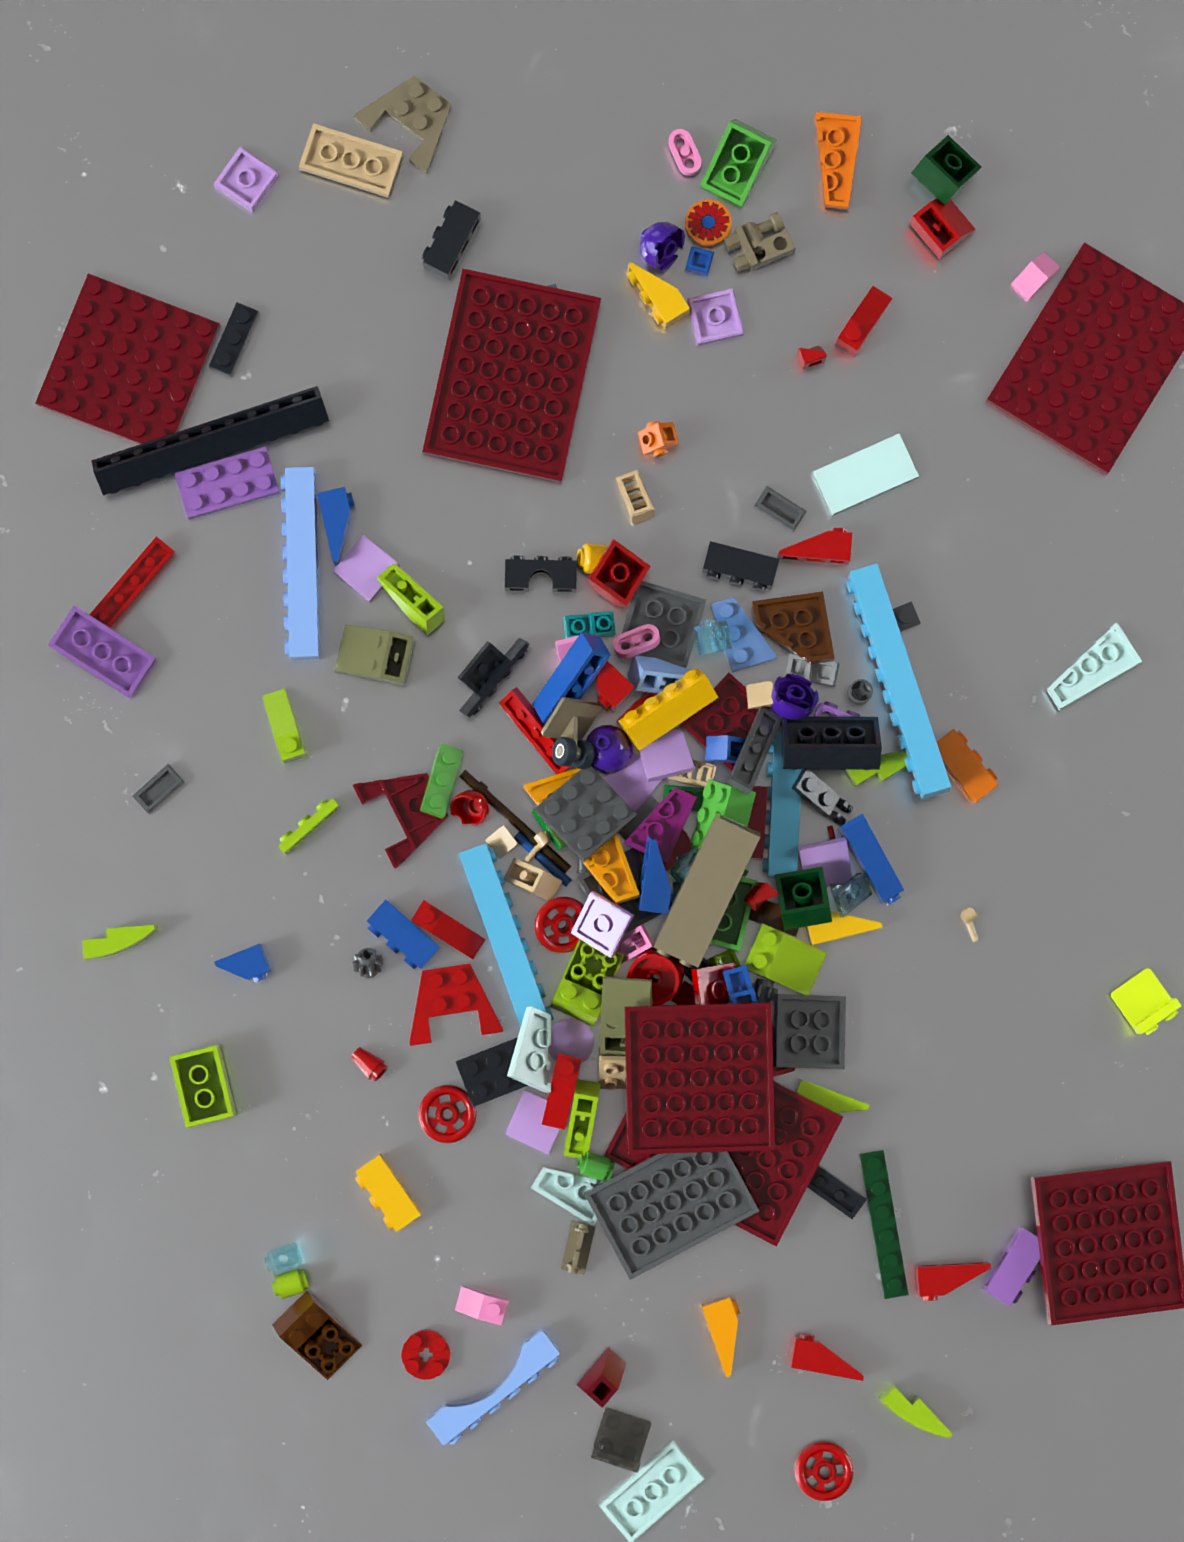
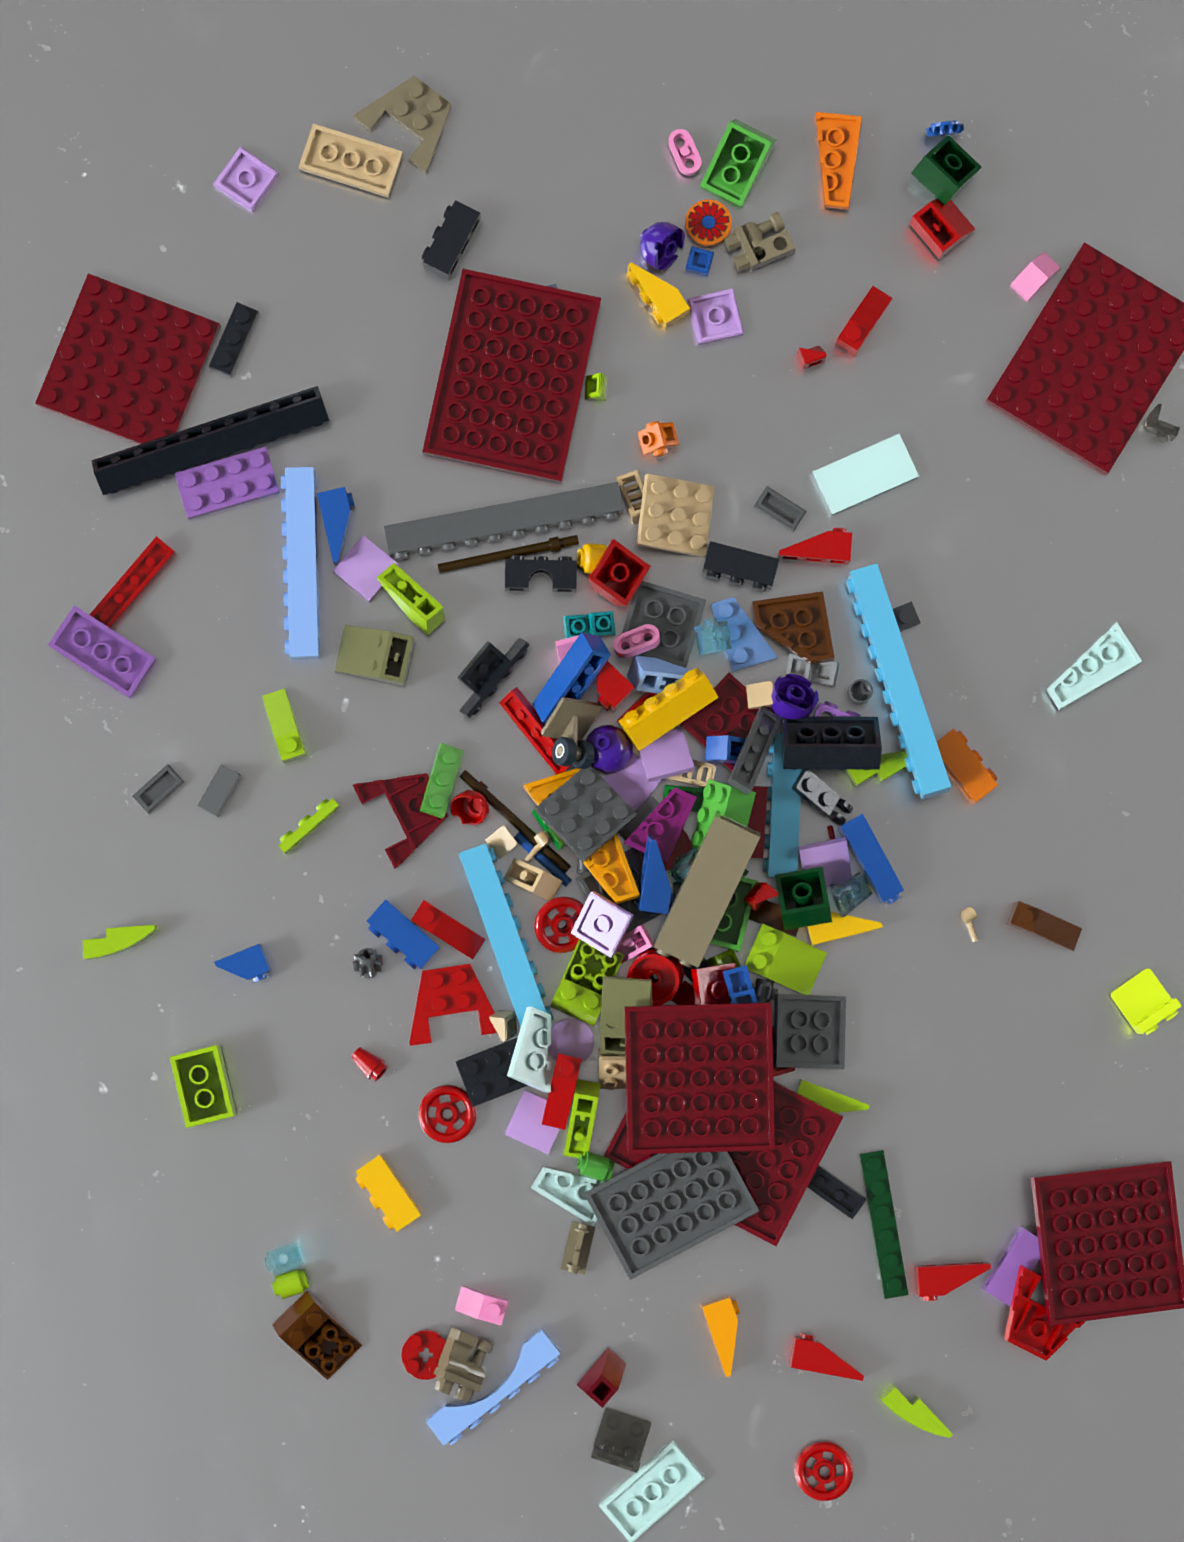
(219, 790): none -> dark grey slope
(456, 1367): none -> dark tan hips
(504, 519): none -> dark grey brick
(504, 1023): none -> tan slope
(554, 544): none -> dark brown bar
(596, 387): none -> lime slope
(675, 515): none -> tan plate
(945, 128): none -> blue gear
(1028, 1320): none -> red wing
(1043, 925): none -> reddish brown slope
(1162, 430): none -> clear smoke plate

